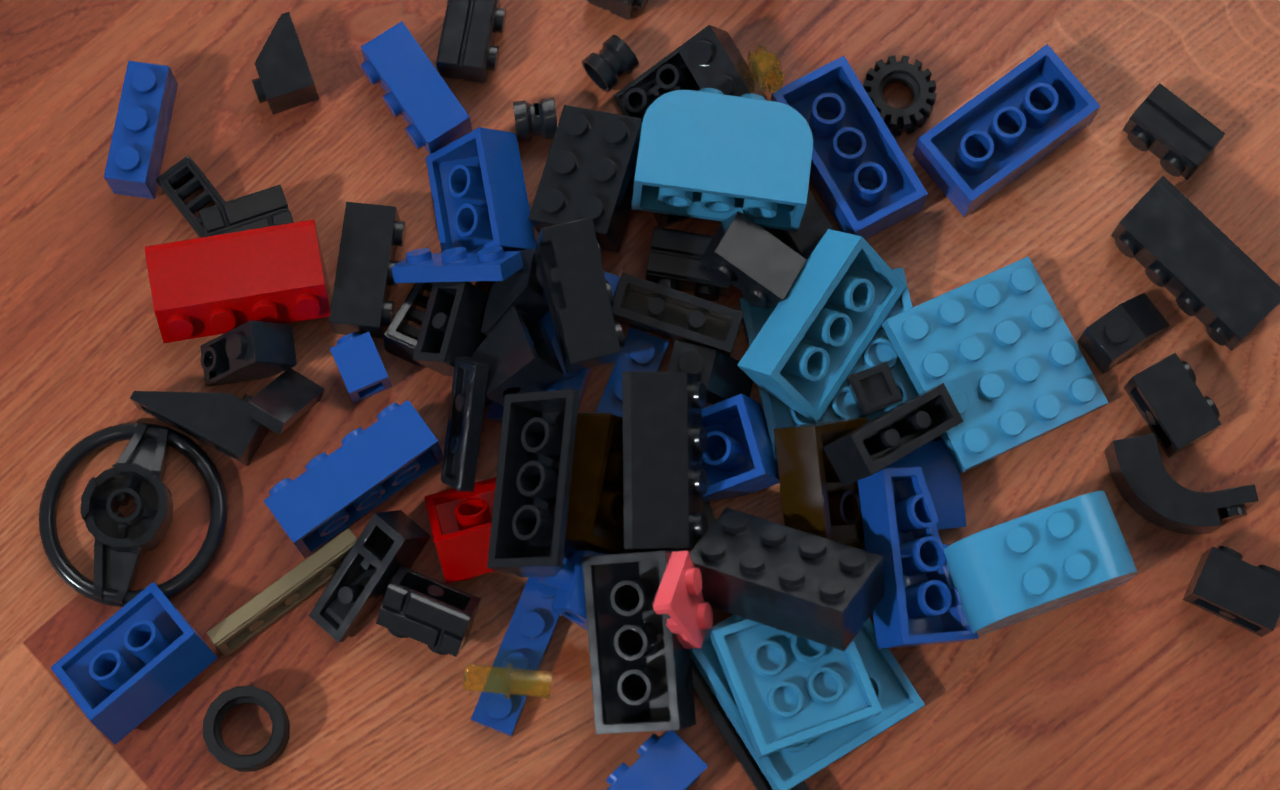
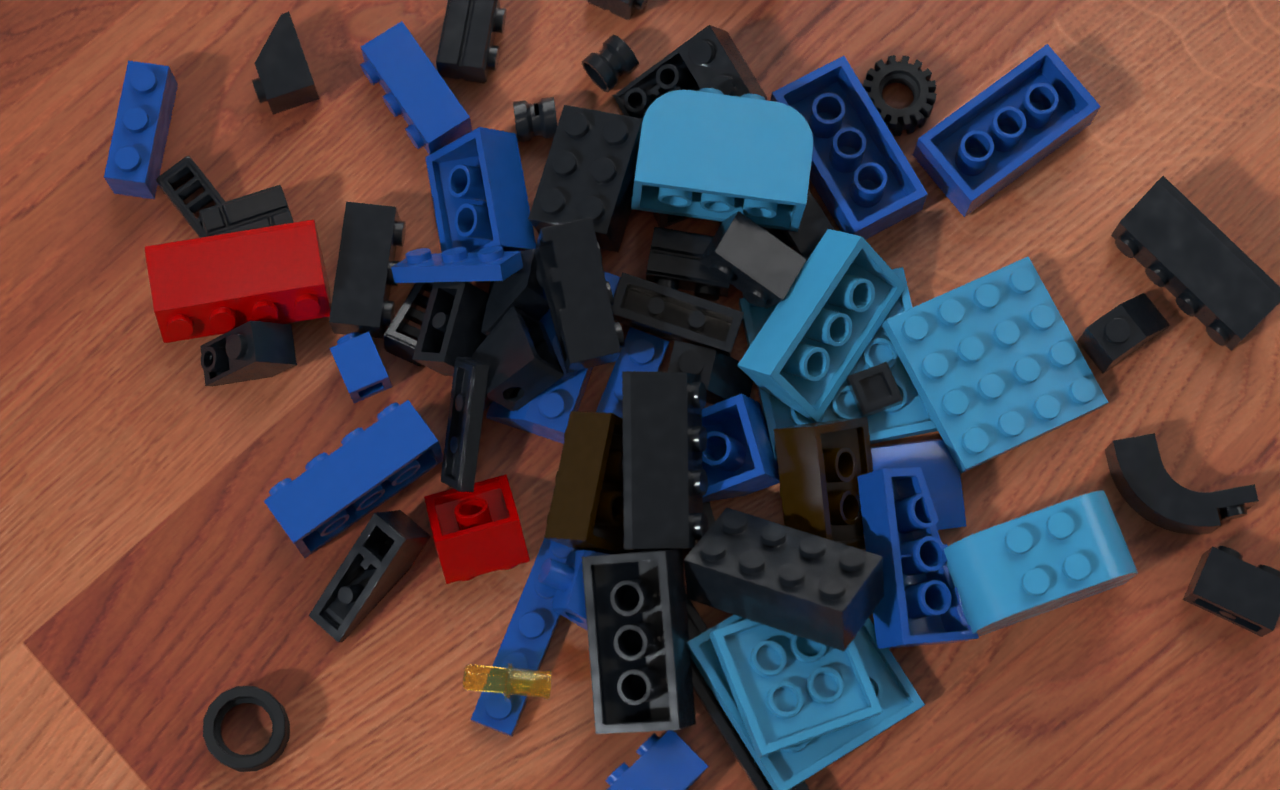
(122, 540): black piece -> none
(133, 663): blue slope -> none
(208, 417): black slope -> none
(282, 595): dark tan tile -> none
(284, 401): black tile -> none
(428, 611): black brick -> none
(533, 483): black slope -> none
(683, 601): coral wing -> none
(765, 69): clear yellow axle -> none
(893, 434): black brick -> none
(1172, 132): black brick -> none
(1173, 404): black brick -> none

